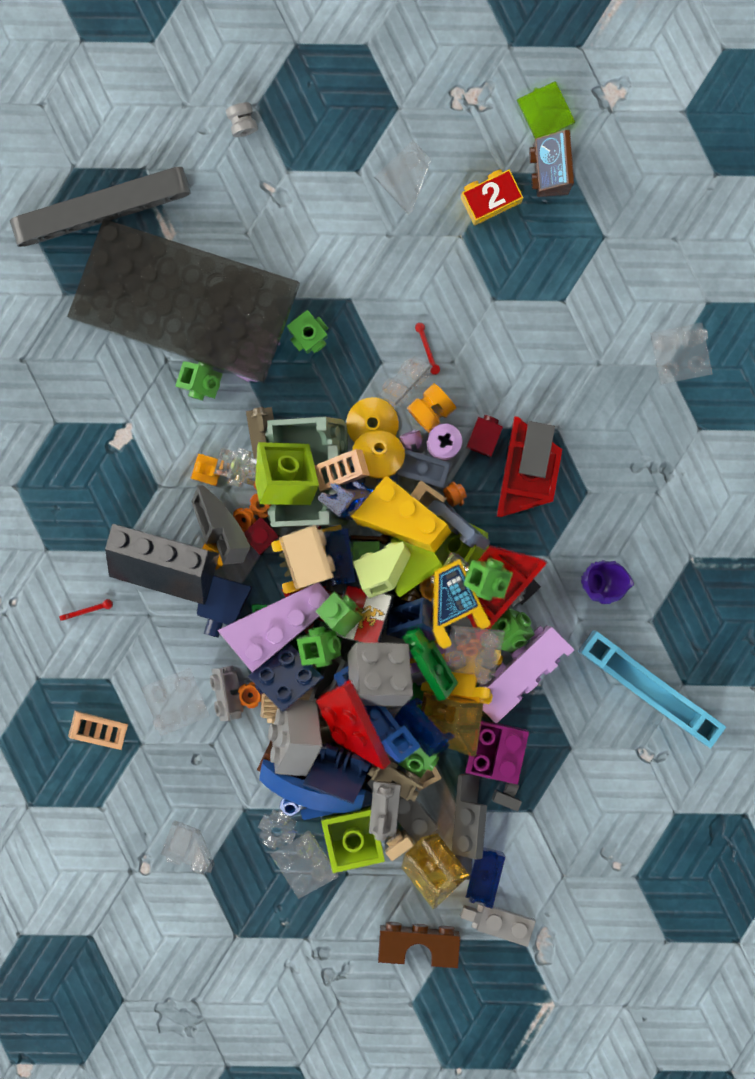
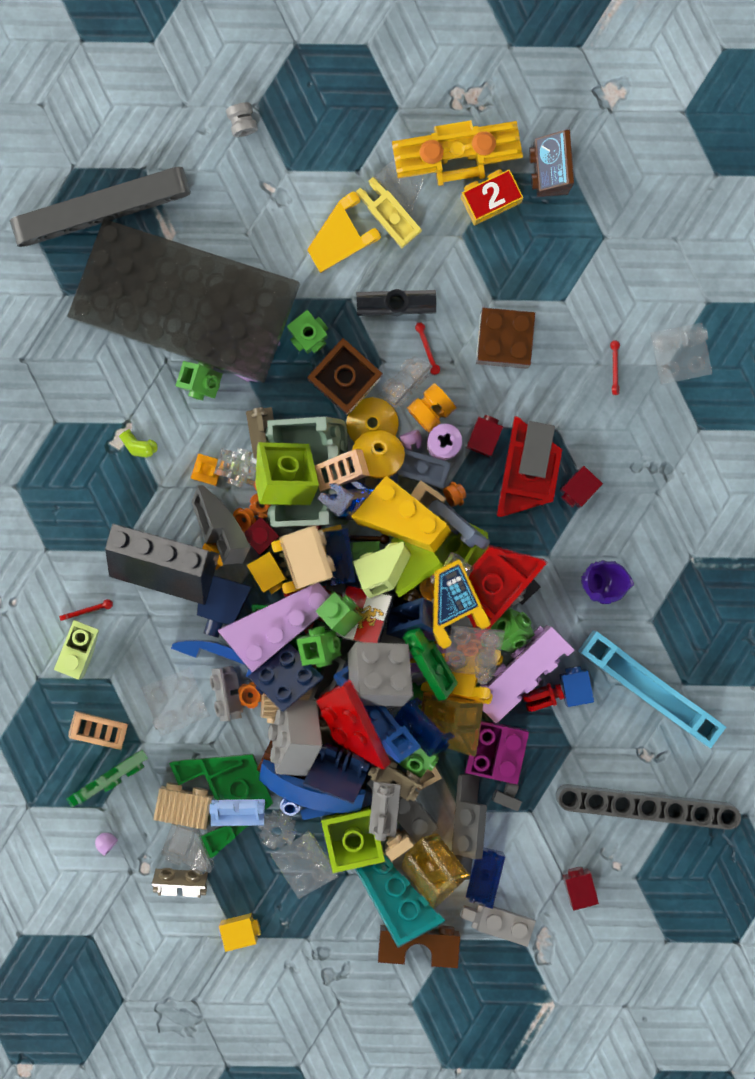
(77, 650): none -> yellowish green slope
(105, 842): none -> lavender hinge
(110, 778): none -> green wing
(136, 447): none -> lime arm
(167, 881): none -> dark tan hinge
(183, 806): none -> tan brick
(193, 649): none -> blue slope
(229, 779): none -> green wing
(237, 812): none -> light blue hinge
(239, 932): none -> yellow brick
(267, 573): none -> yellow brick
(339, 237): none -> yellow flag
(345, 376): none -> reddish brown brick
(378, 302): none -> black piece
(390, 214): none -> light yellow hinge
(397, 902): none -> teal wing
(454, 141): none -> yellow piece
(488, 579): bright green brick -> none
(505, 338): none -> reddish brown brick
(543, 697): none -> red arm
(545, 110): clear neon green piece -> none
(576, 686): none -> blue brick
(580, 487): none -> dark red brick
(580, 888): none -> dark red brick
(615, 345): none -> red hinge
(660, 810): none -> dark grey beam

